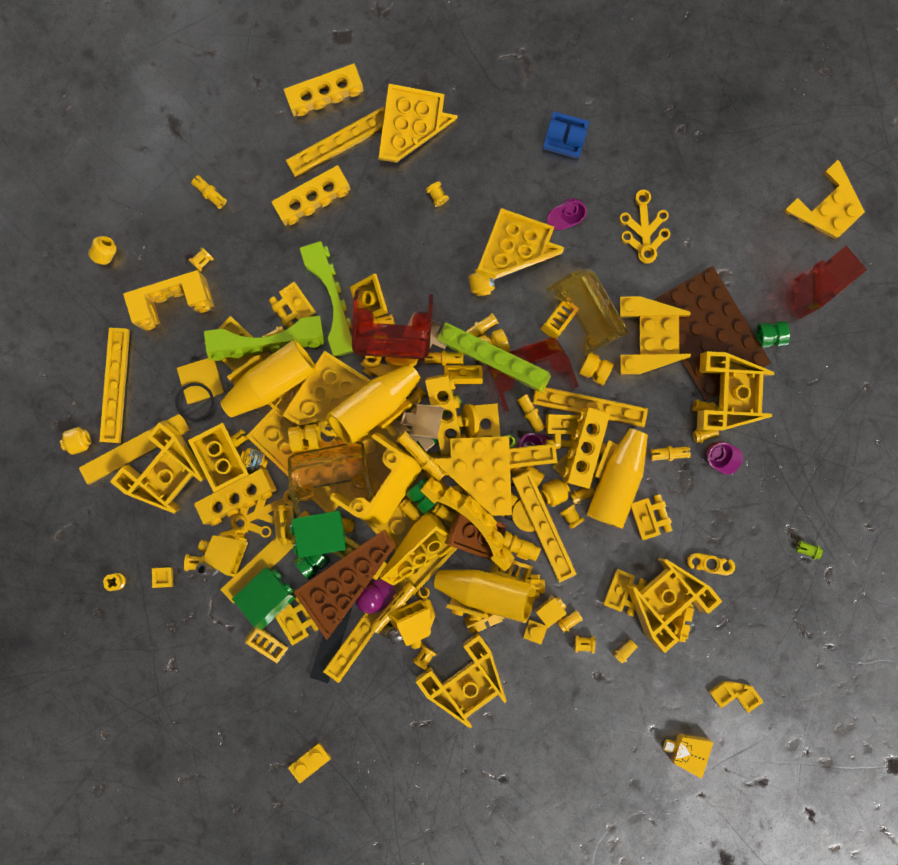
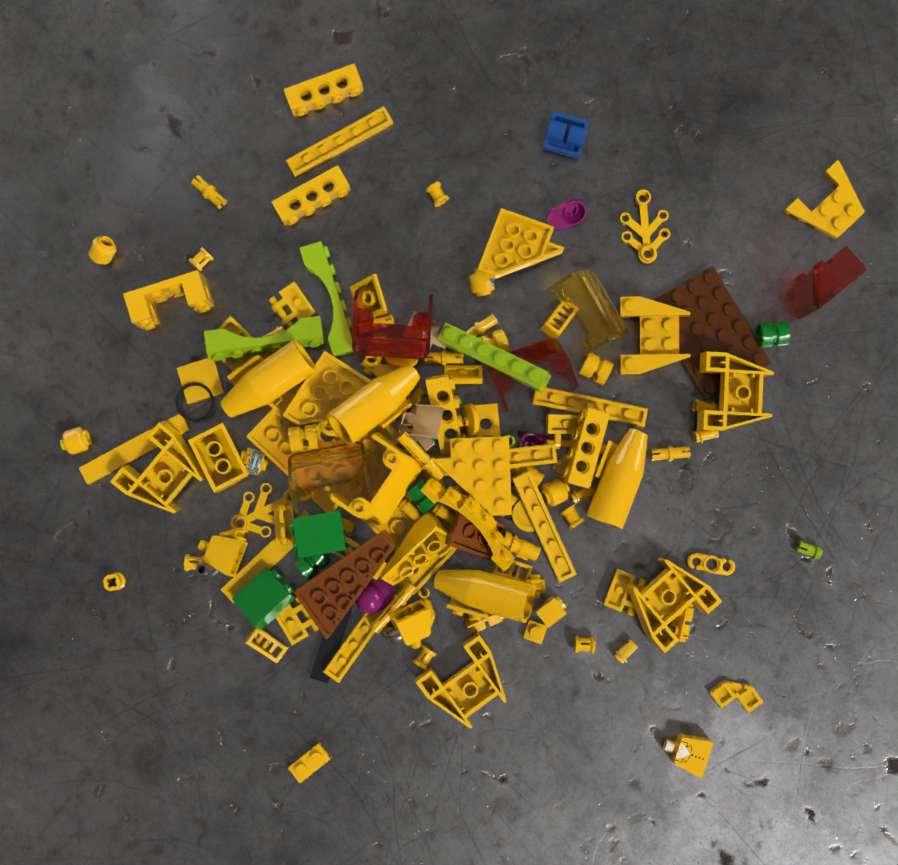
(114, 385): yellow plate -> none
(162, 577): yellow plate -> none
(208, 506): yellow brick -> none
(238, 438): yellow pin -> none
(410, 121): yellow wing -> none
(531, 413): yellow pin -> none
(569, 621): yellow pin -> none
(646, 520): yellow plate -> none
(724, 457): magenta cap -> none

